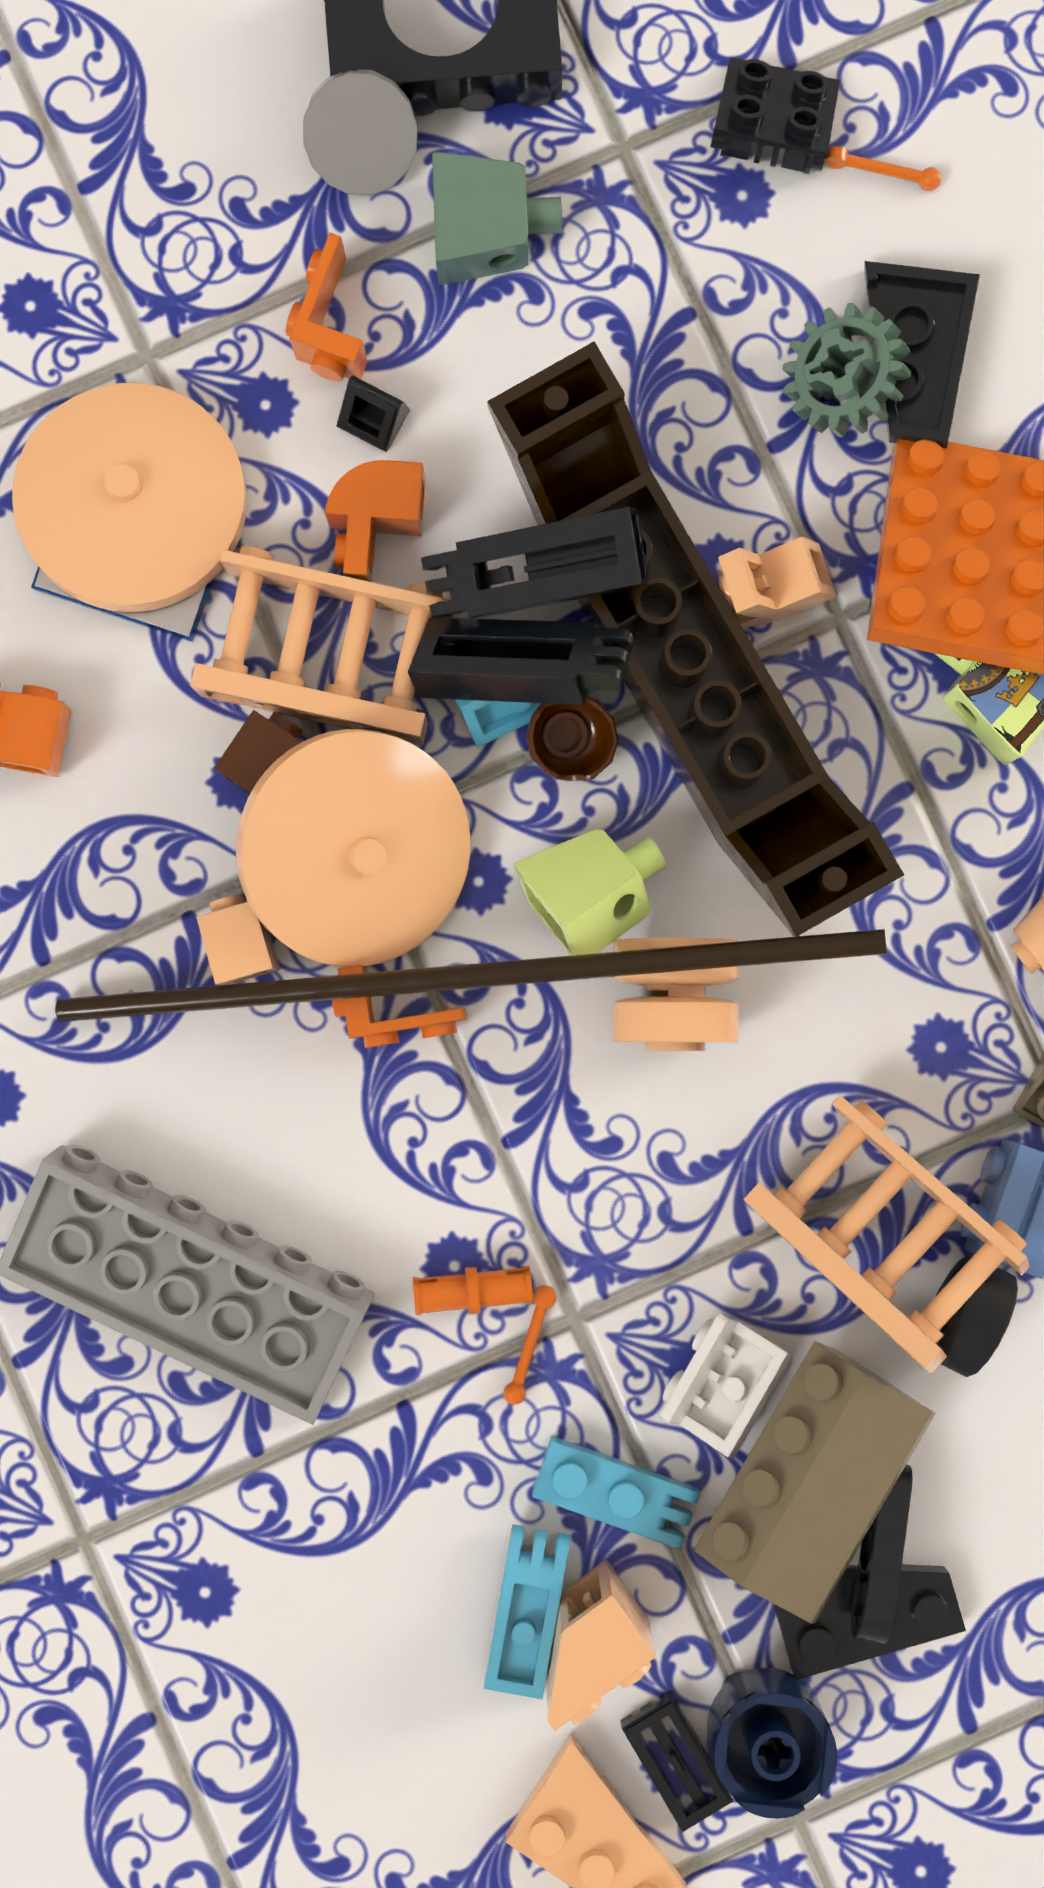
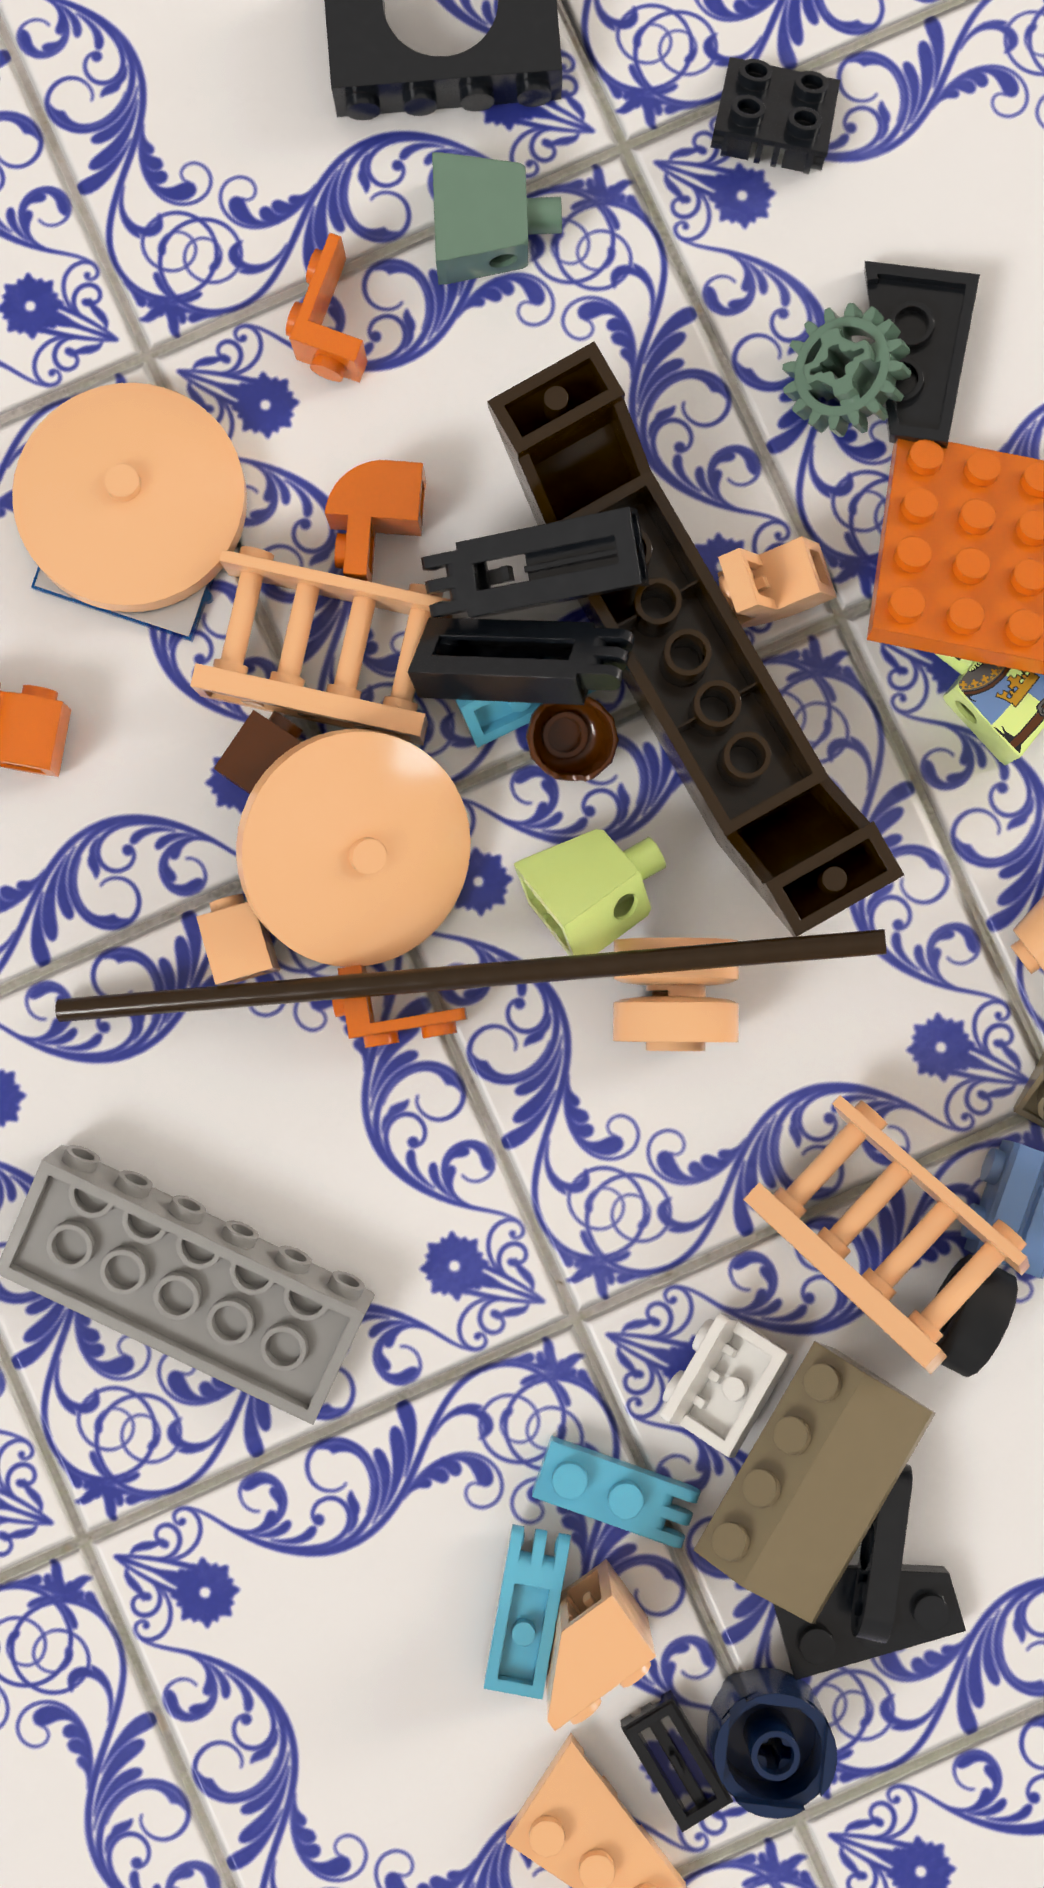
(360, 132): light grey tile -> none
(371, 414): black slope -> none
(472, 1290): orange pin -> none
(544, 1298): orange hinge -> none
(839, 157): orange hinge -> none

